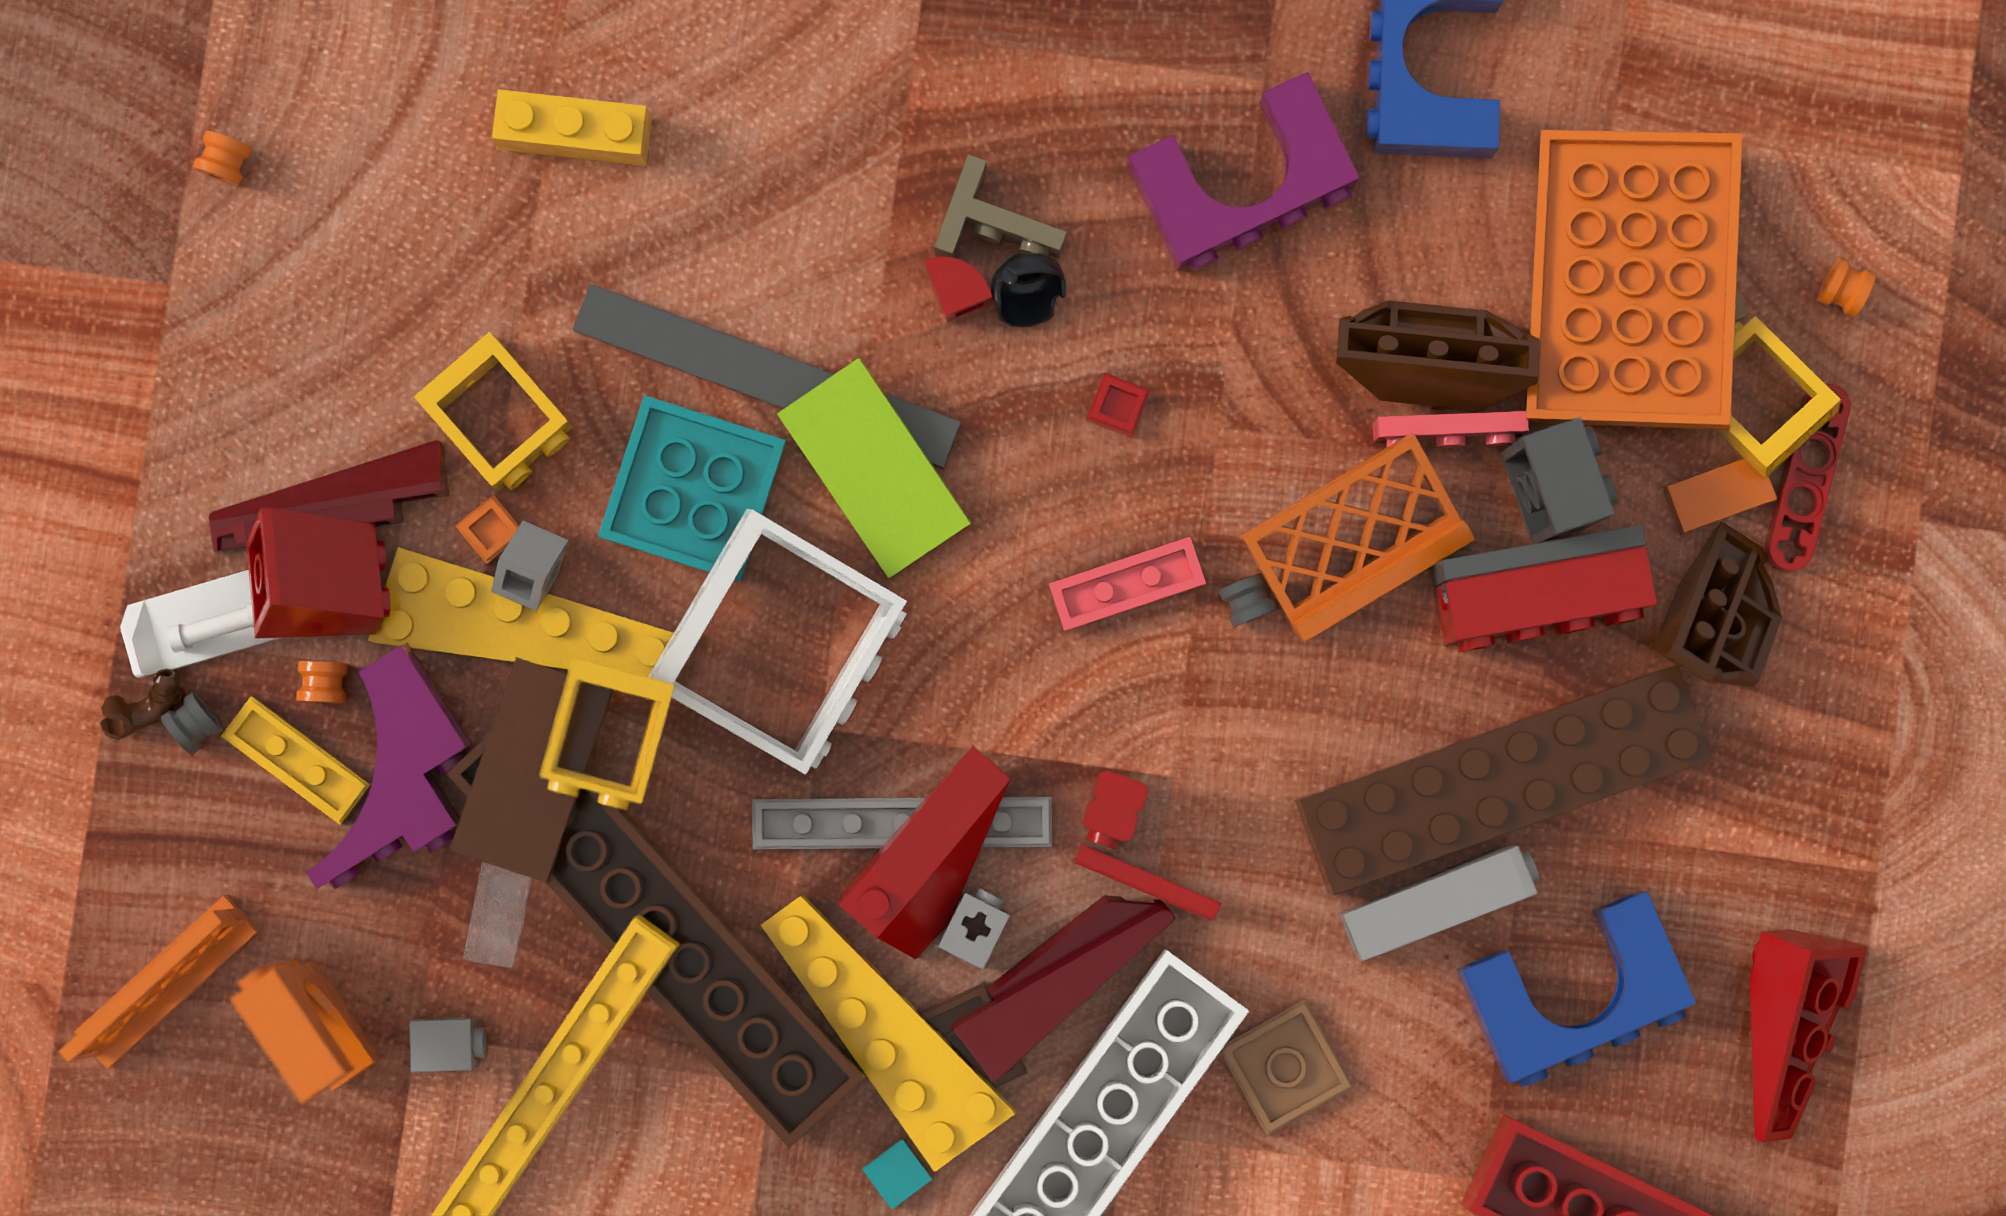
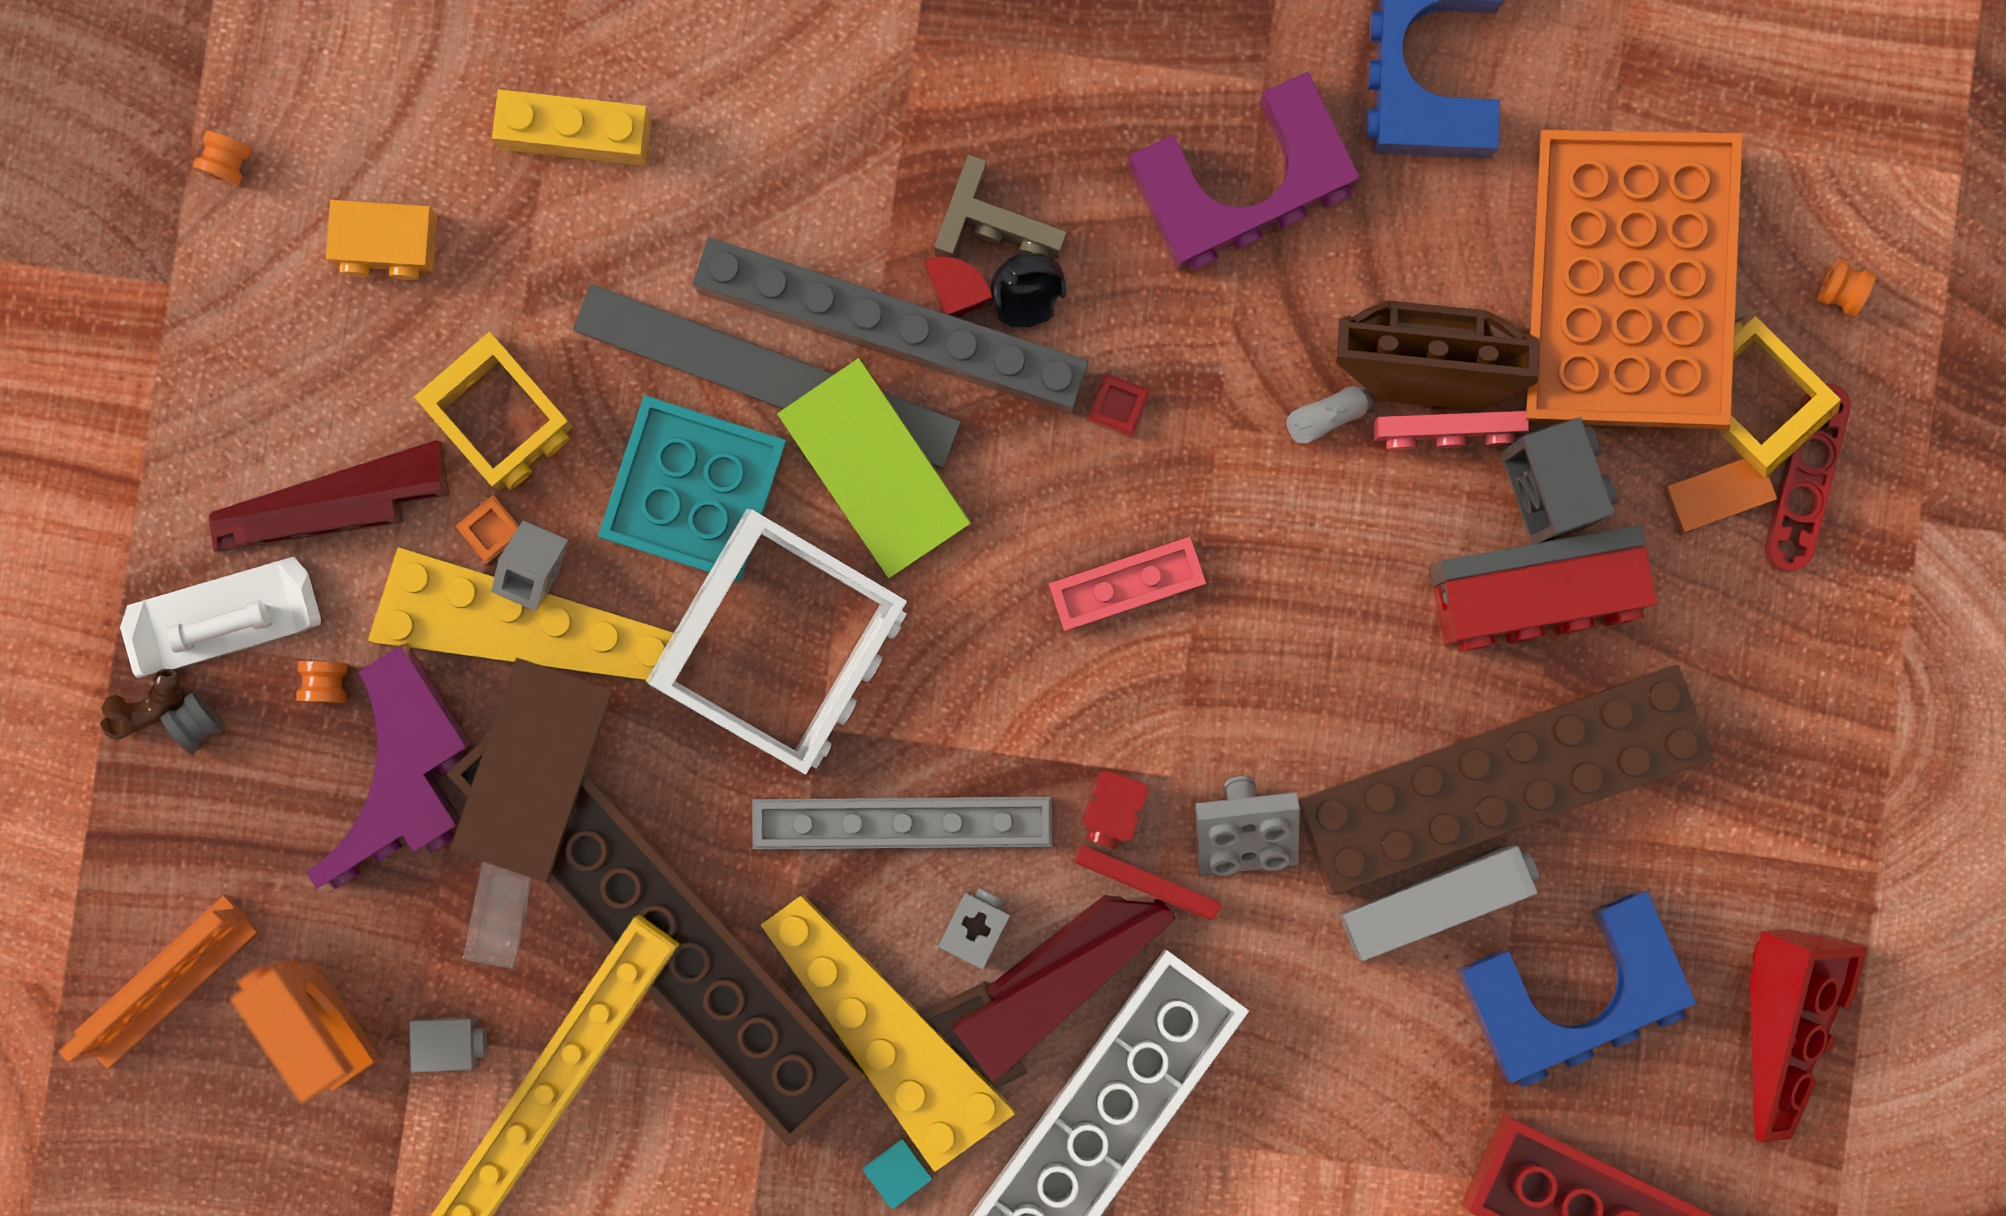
(297, 760): yellow tile -> none
(315, 576): red slope -> none
(381, 238): none -> light orange brick
(610, 792): yellow window -> none
(890, 325): none -> dark grey brick
(922, 869): red wedge -> none
(1247, 830): none -> light grey plate
(1248, 599): dark grey wheel -> none
(1285, 1067): medium nougat tile -> none
(1325, 415): none -> light grey piece
(1380, 573): orange fence -> none
(1723, 613): reddish brown wedge -> none

